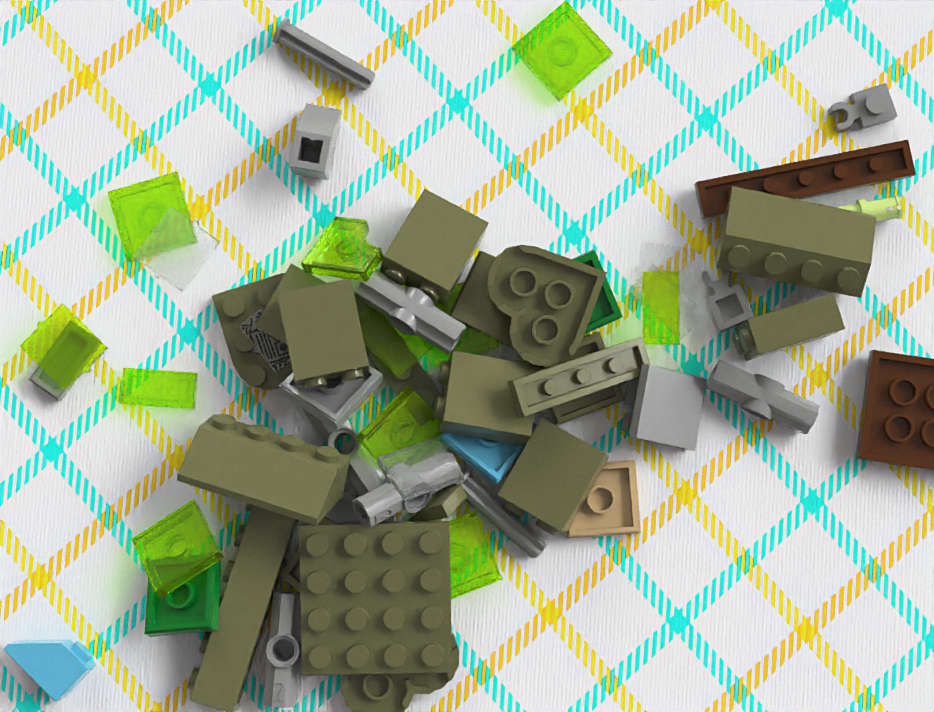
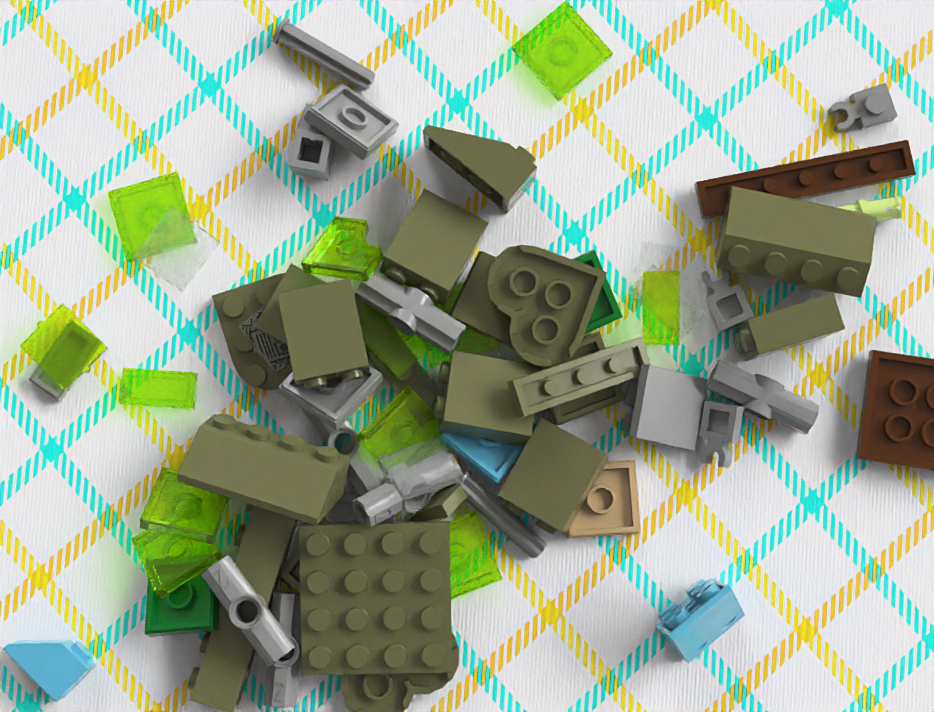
(183, 509): none -> clear neon green tile
(232, 589): none -> light grey piece
(351, 121): none -> light grey tile
(485, 163): none -> olive slope
(700, 618): none -> medium azure slope
(721, 426): none -> light grey plate

